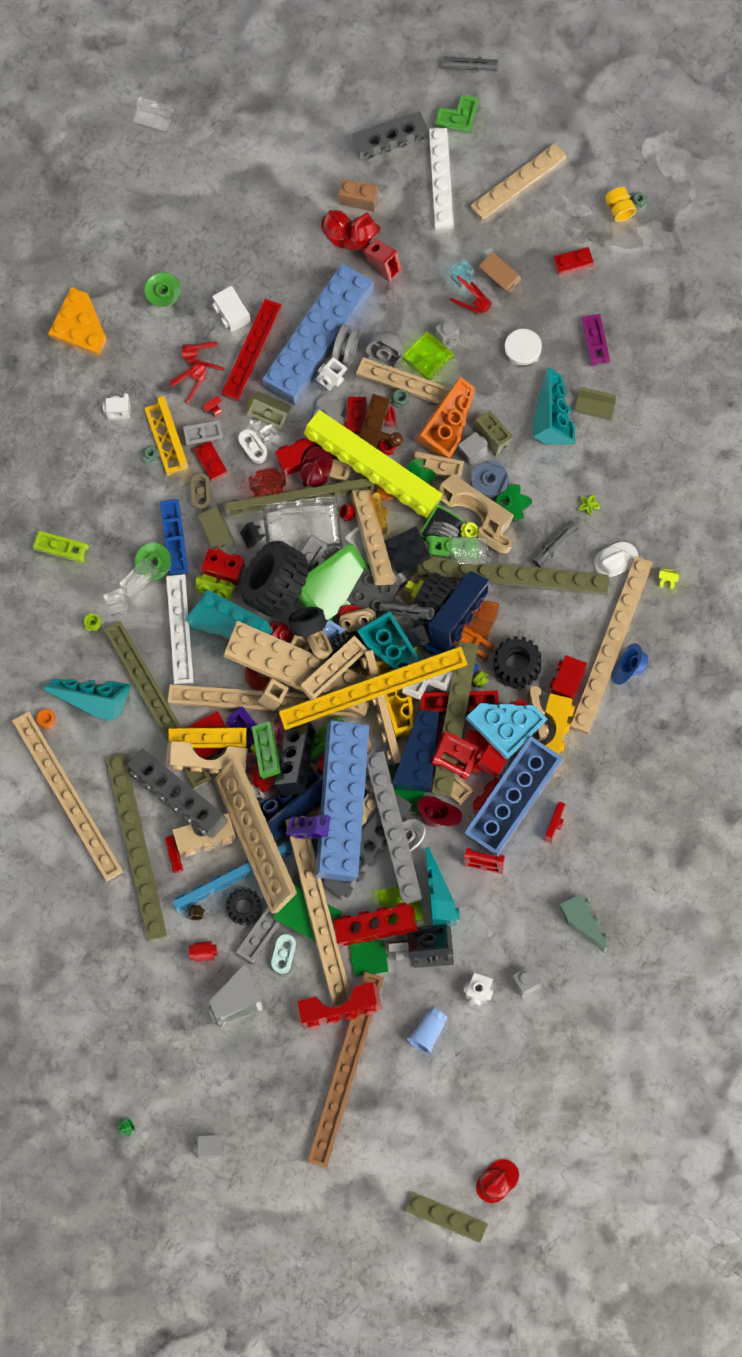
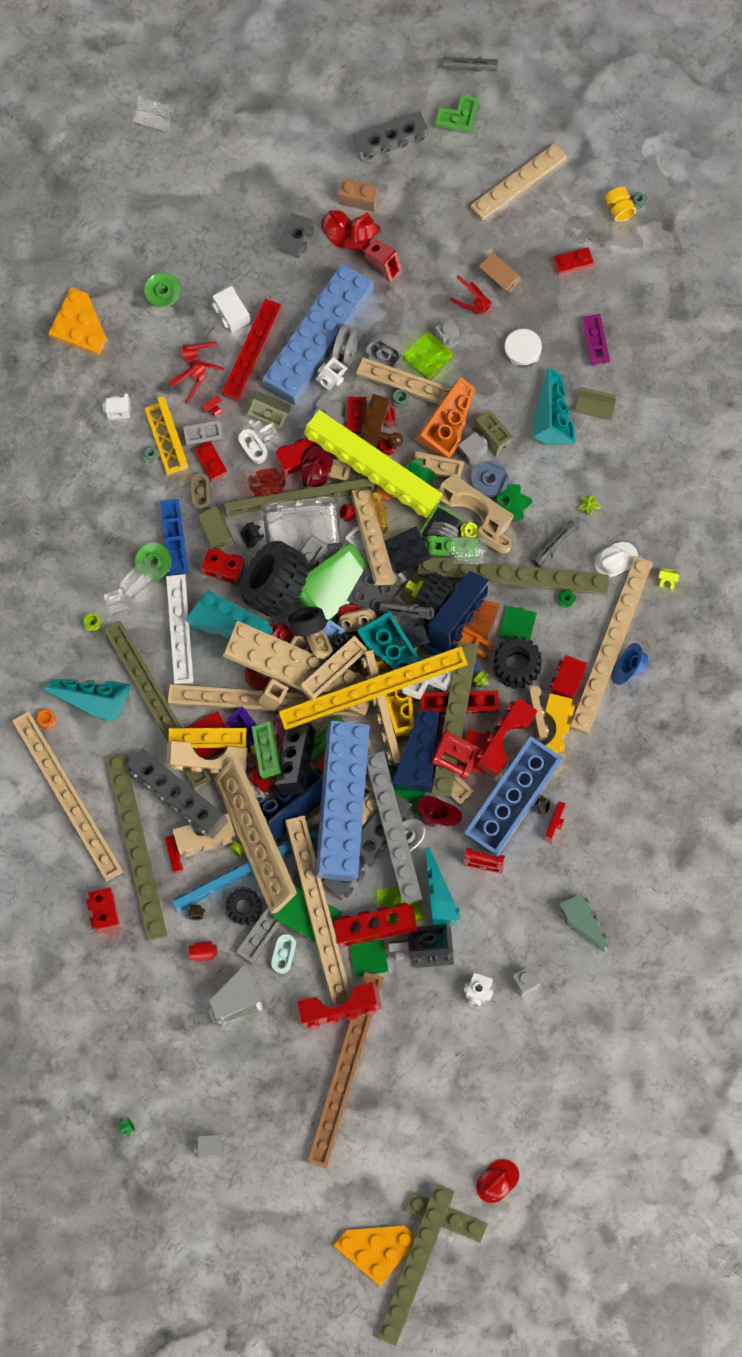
(60, 546): lime plate -> none
(103, 910): none -> red brick
(222, 588): lime hinge -> none
(237, 848): none -> lime plate
(296, 226): none -> dark grey brick
(309, 827): dark purple hinge -> none
(376, 1249): none -> light orange plate
(416, 1264): none -> olive plate
(427, 1031): light blue plant -> none
(441, 178): white plate -> none
(464, 270): clear light blue plate -> none
(480, 800): red plate -> none
(506, 725): medium azure plate -> none
(517, 623): none -> green piece
(542, 805): none -> dark brown plate
(566, 603): none -> green plate

